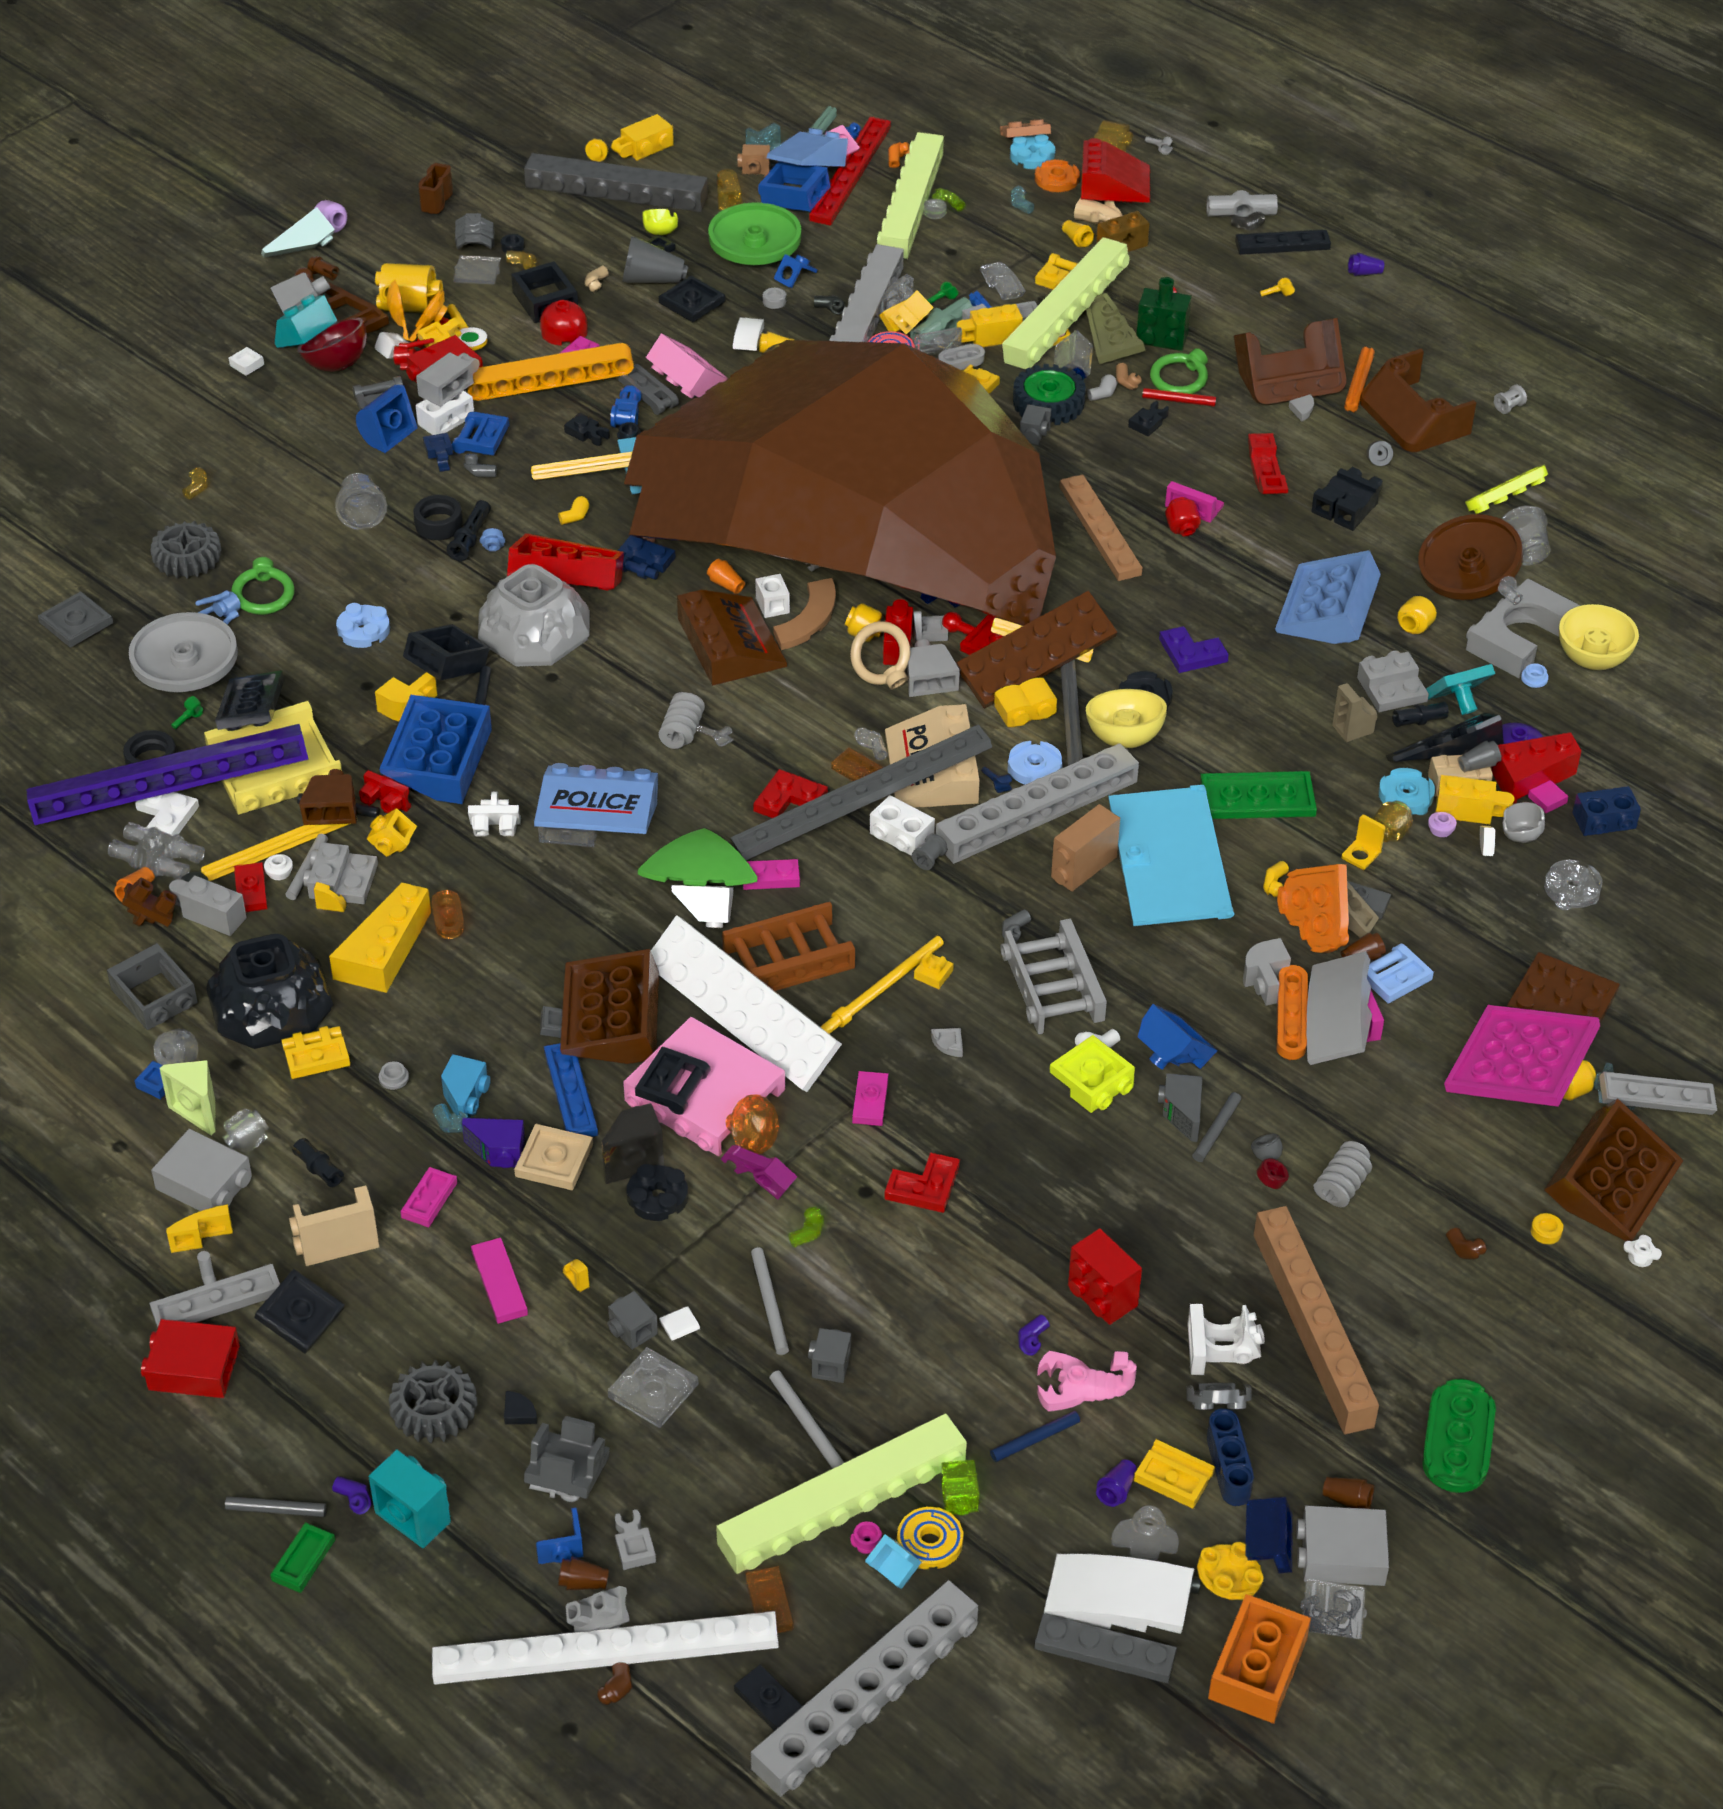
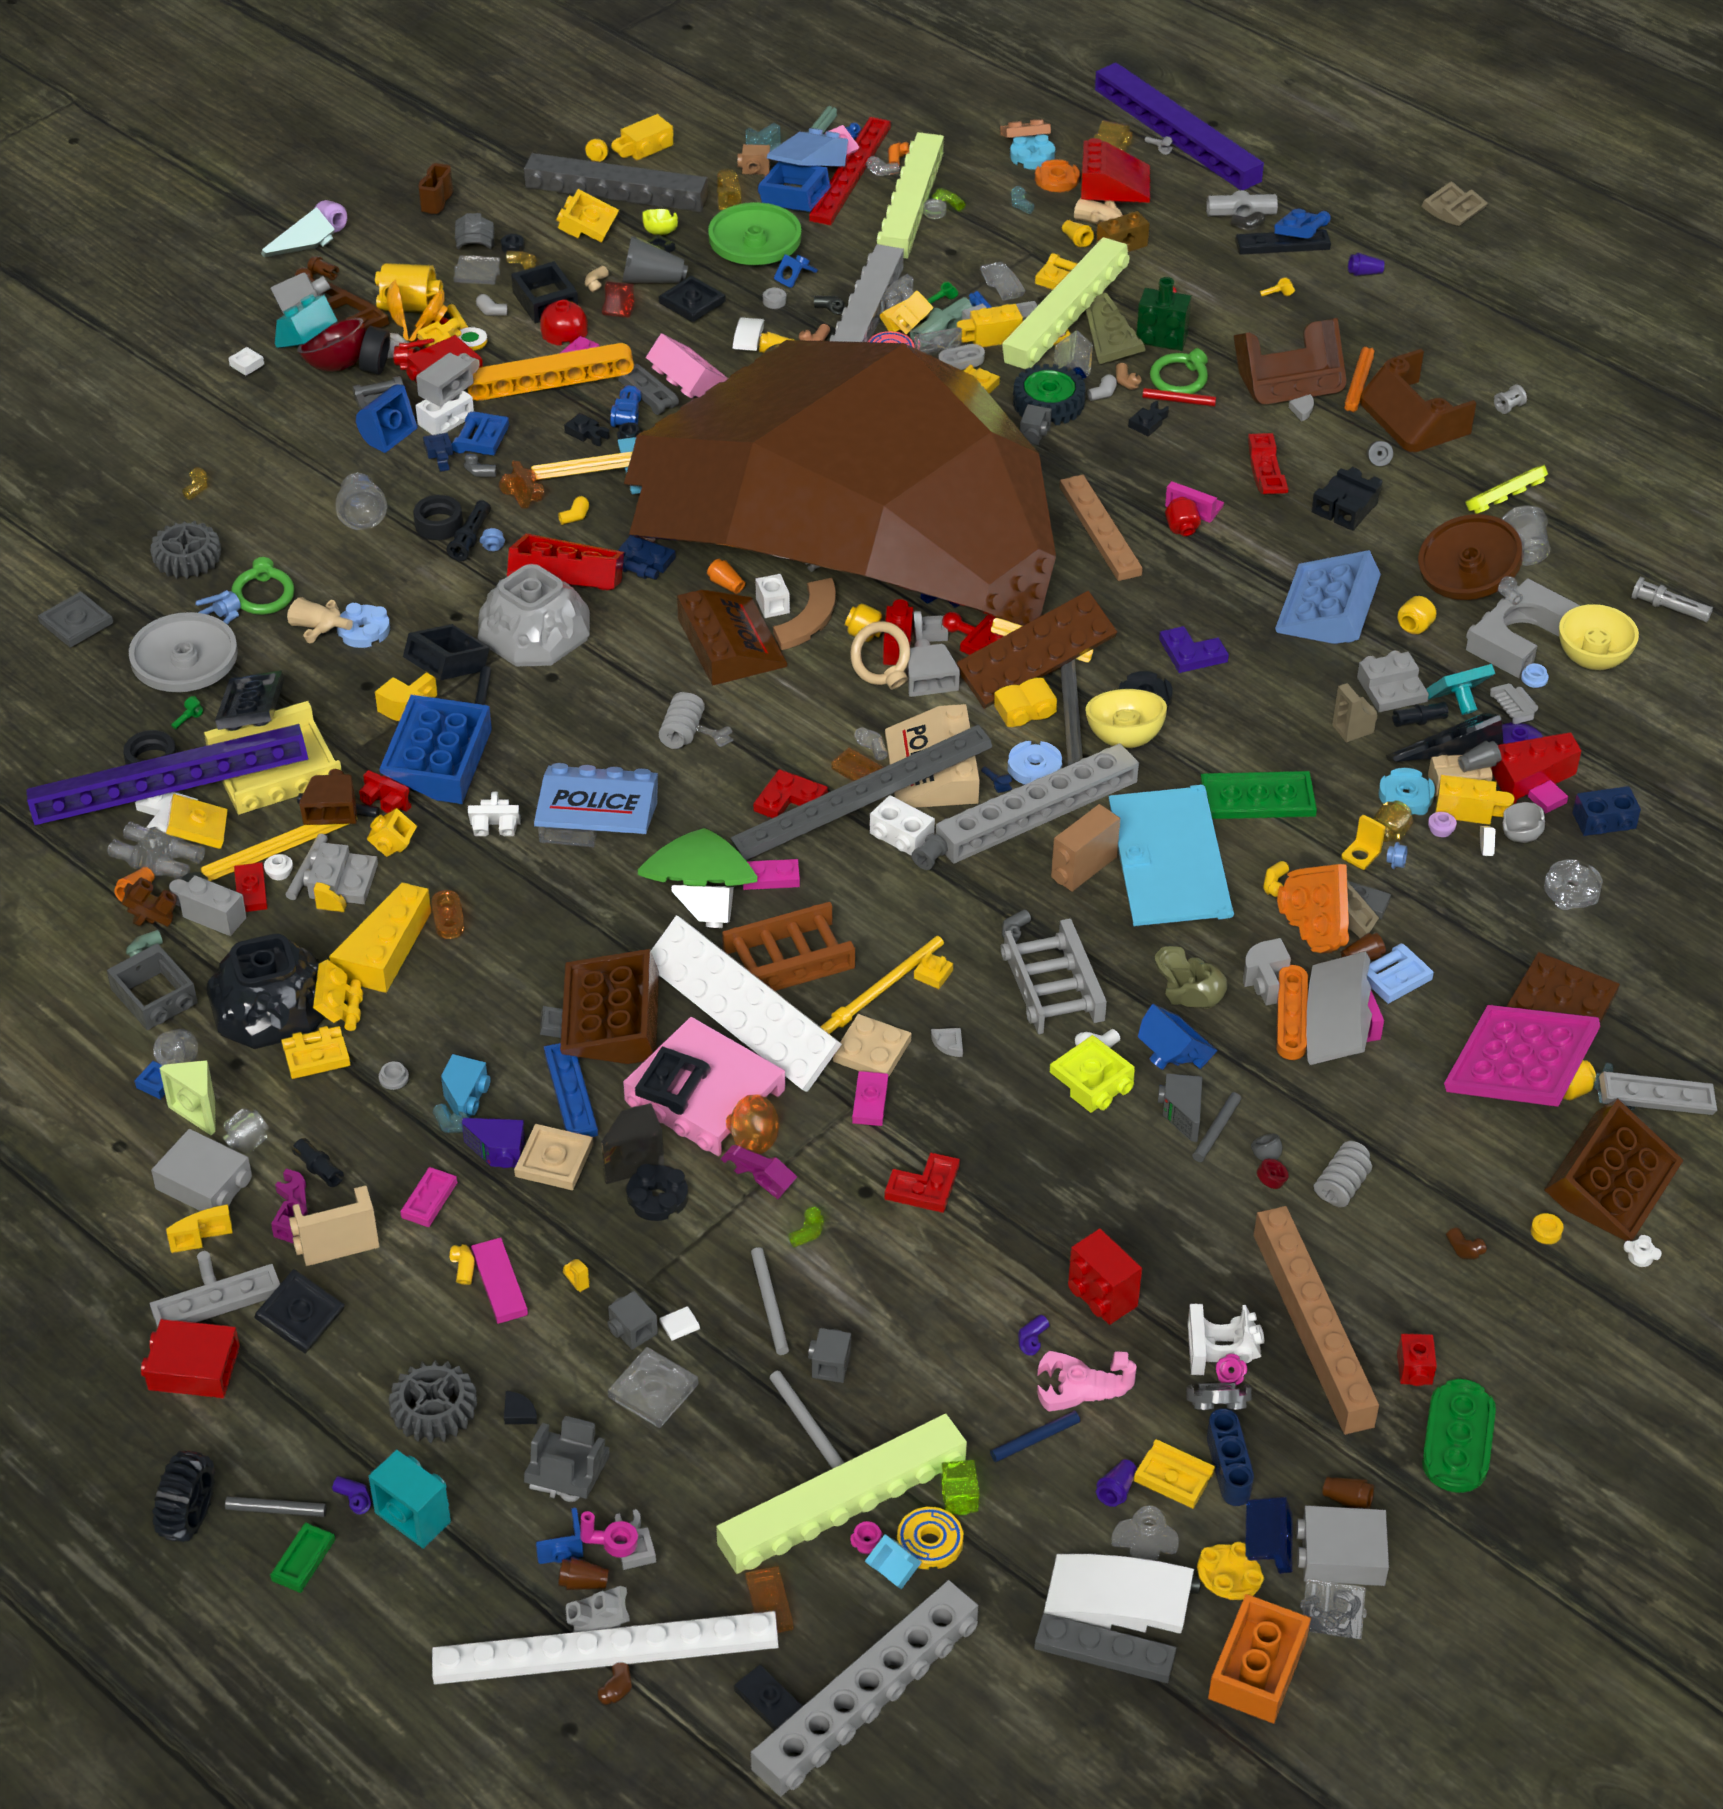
(143, 942): none -> sand green arm
(183, 1496): none -> black gear
(196, 821): none -> yellow plate
(294, 1194): none -> magenta piece
(316, 616): none -> tan piece
(333, 990): none -> yellow plate
(374, 350): none -> black tyre
(466, 1263): none -> yellow arm
(489, 308): none -> light grey arm
(521, 485): none -> clear orange hips
(586, 216): none -> yellow plate
(613, 1533): none -> dark pink plate
(618, 299): none -> clear red panel
(820, 334): none -> nougat arm
(872, 1046): none -> tan plate
(880, 168): none -> clear arm
(1181, 126): none -> dark purple brick
(1190, 981): none -> olive head
(1223, 1366): none -> dark pink plate
(1301, 224): none -> blue plate
(1397, 855): none -> medium blue plate
(1416, 1359): none -> red brick
(1453, 204): none -> dark tan slope
(1515, 702): none -> light grey piece
(1660, 596): none -> light grey pin

